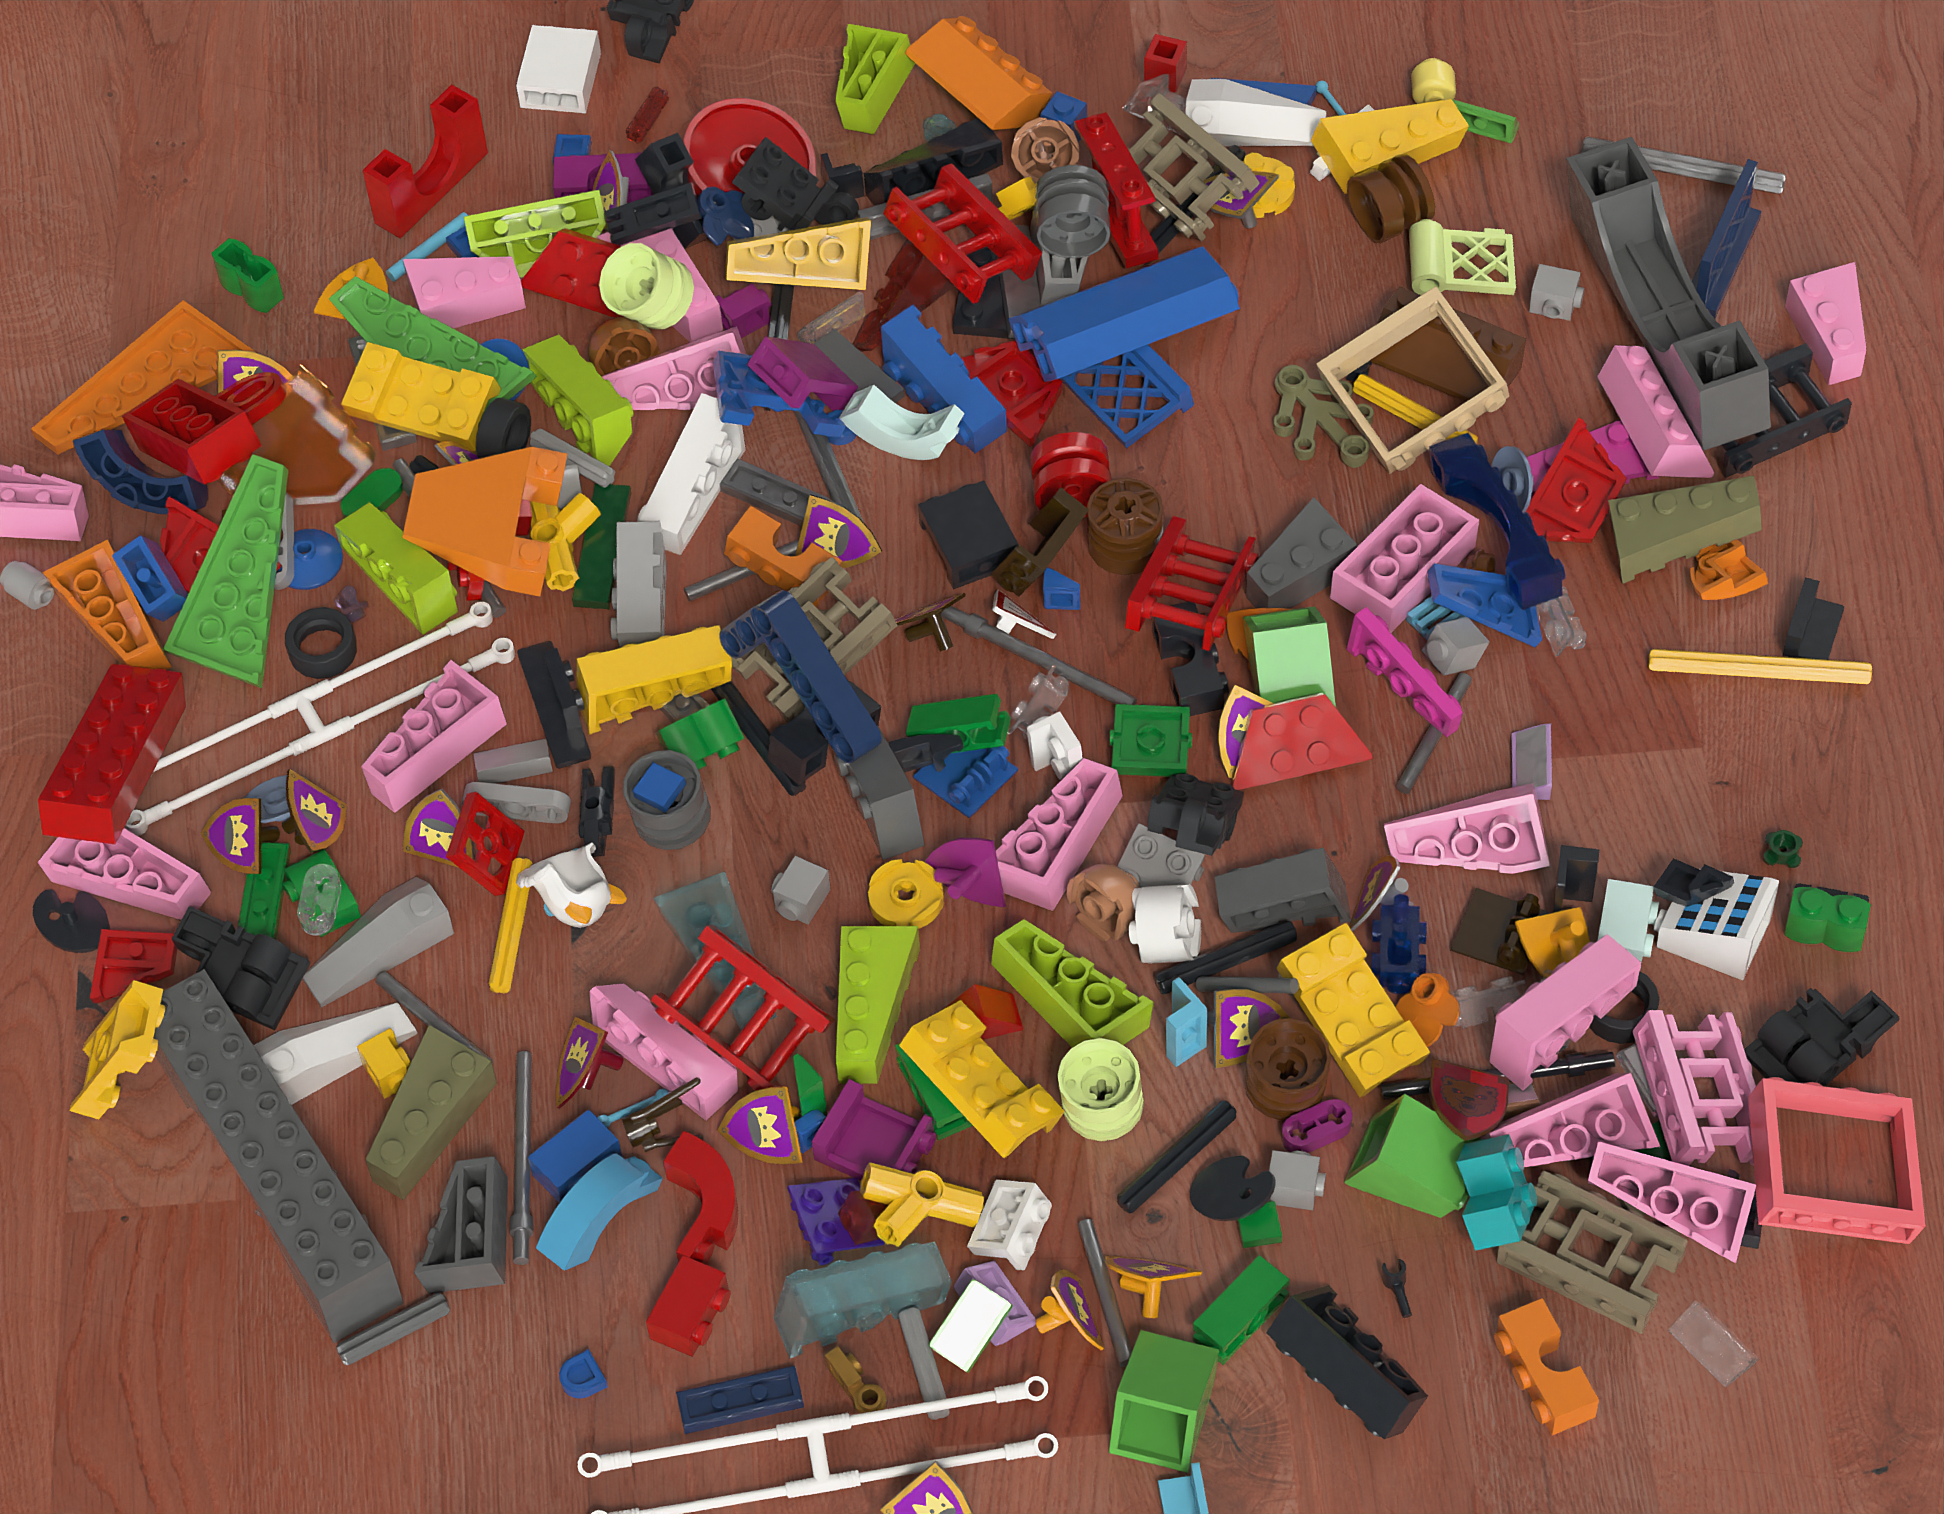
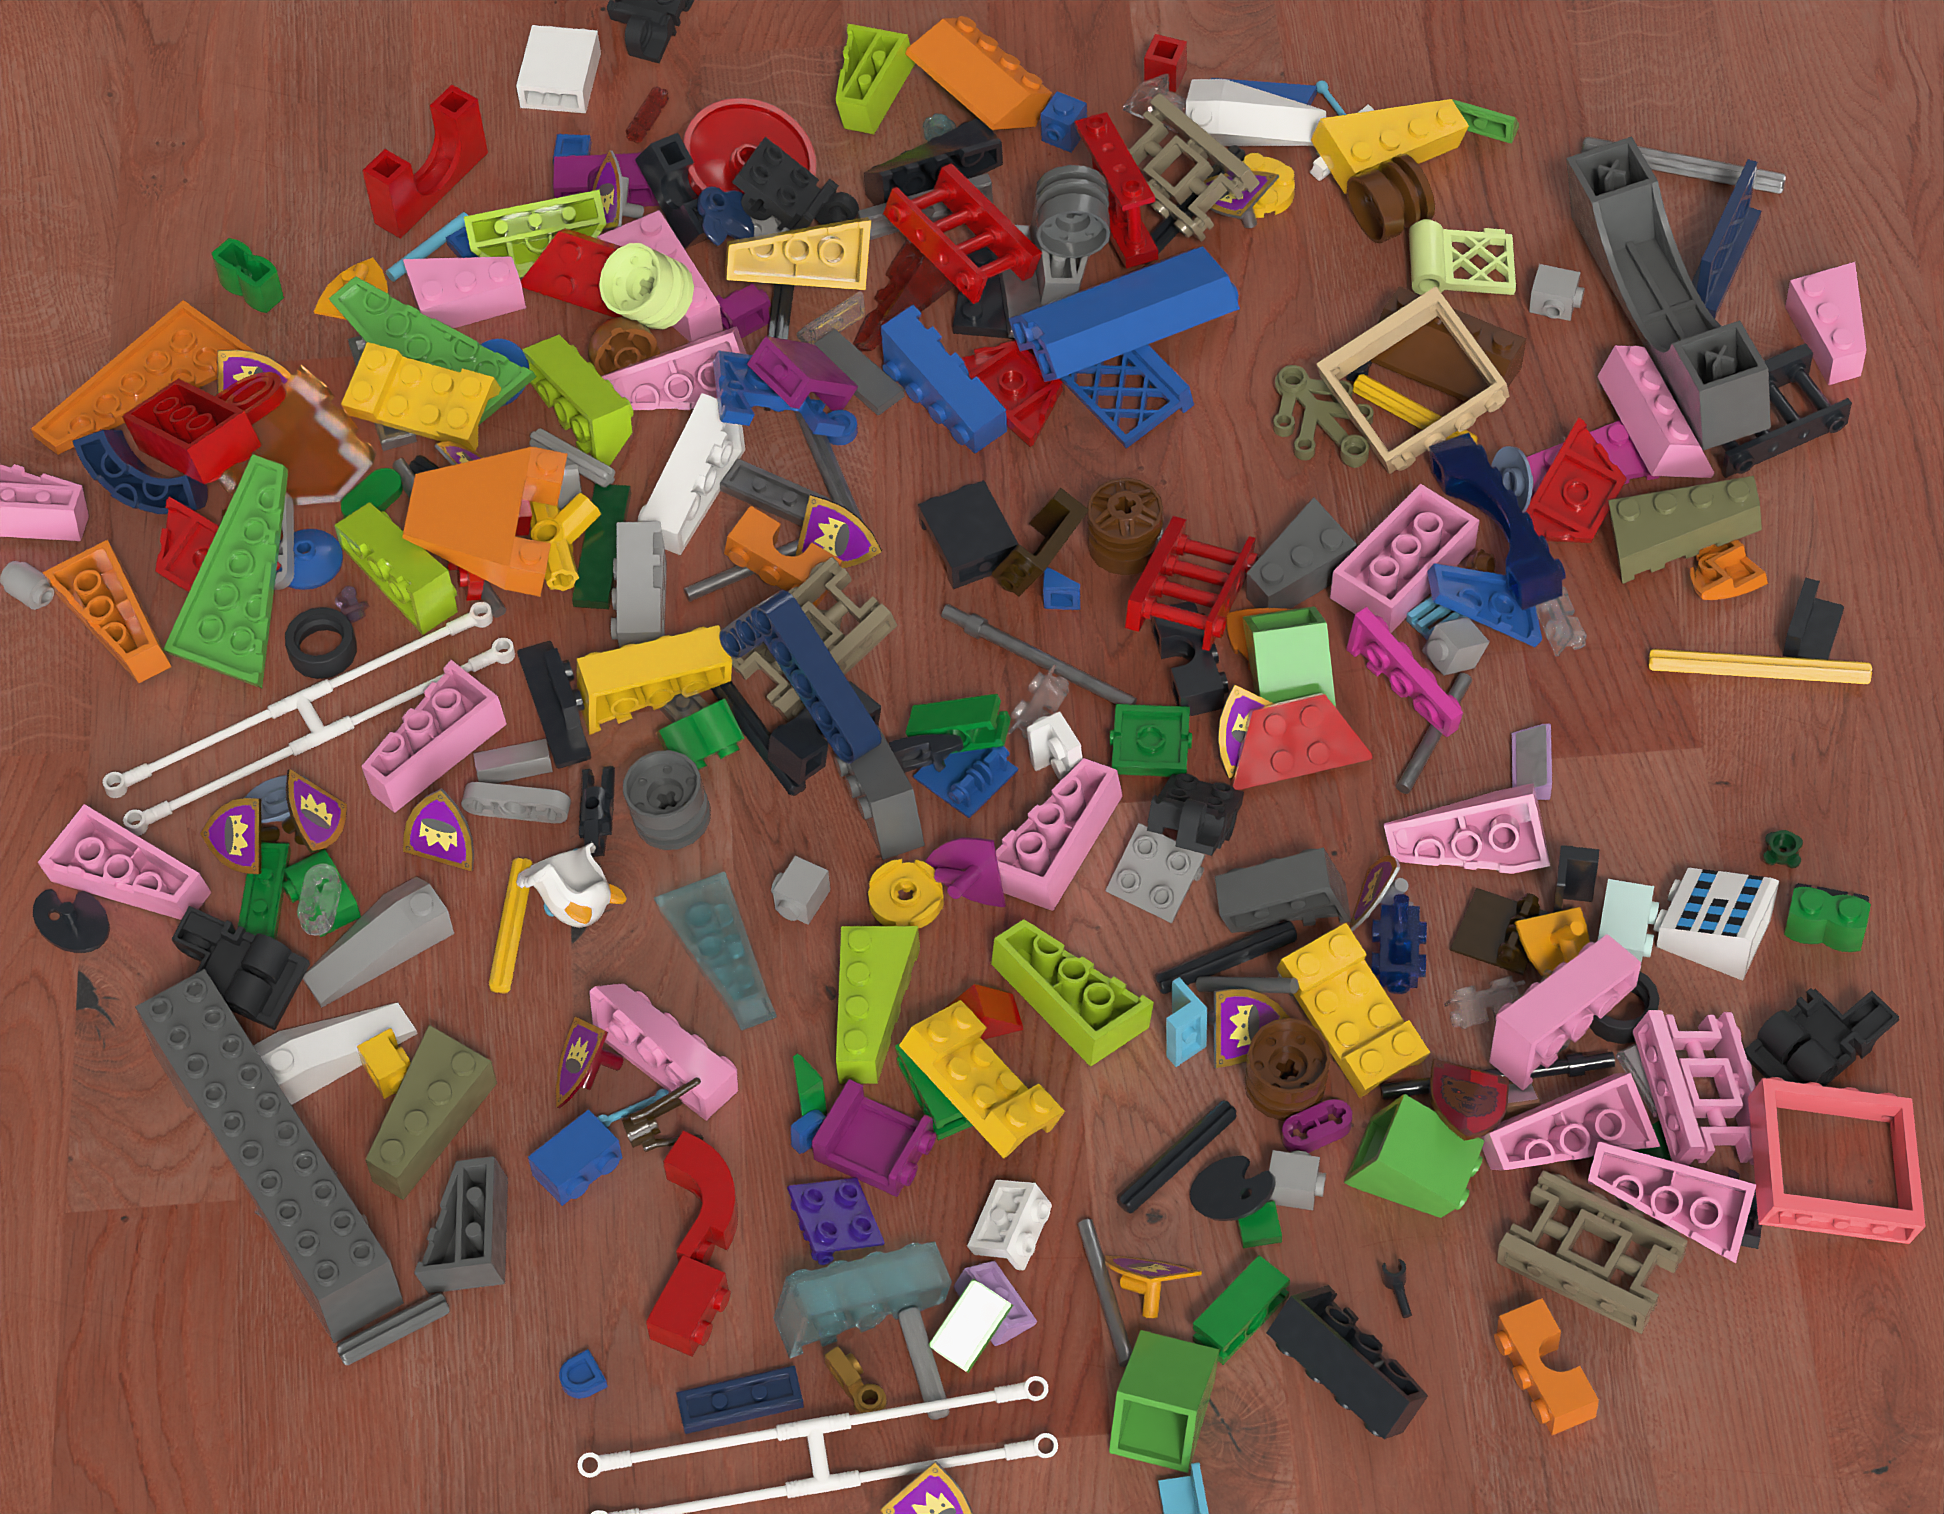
(112, 754): red brick -> none
(119, 1045): yellow piece -> none
(130, 957): red wing -> none
(151, 578): blue brick -> none
(421, 1010): flat silver bar -> none
(496, 823): red piece -> none
(503, 428): black tyre -> none
(522, 1222): flat silver bar -> none
(591, 1205): dark azure arch -> none
(652, 214): black hinge -> none
(659, 787): blue tile -> none
(746, 972): red fence -> none
(764, 1126): shield -> none
(847, 177): black panel -> none
(859, 1217): clear red bracket -> none
(897, 430): light aqua arch -> none
(908, 1208): yellow piece -> none
(934, 625): dark brown shield -> none
(1013, 613): white piece -> none
(1017, 198): yellow plate -> none
(1042, 147): nougat cylinder -> none
(1069, 462): red wheel -> none
(1069, 1305): shield -> none
(1098, 1070): yellowish green wheel -> none
(1104, 900): nougat cylinder -> none
(1165, 923): white brick -> none
(1427, 1010): orange plate -> none
(1433, 81): light yellow head -> none
(1497, 1190): teal brick -> none
(1689, 885): black slope -> none
(1713, 1343): clear slope -> none

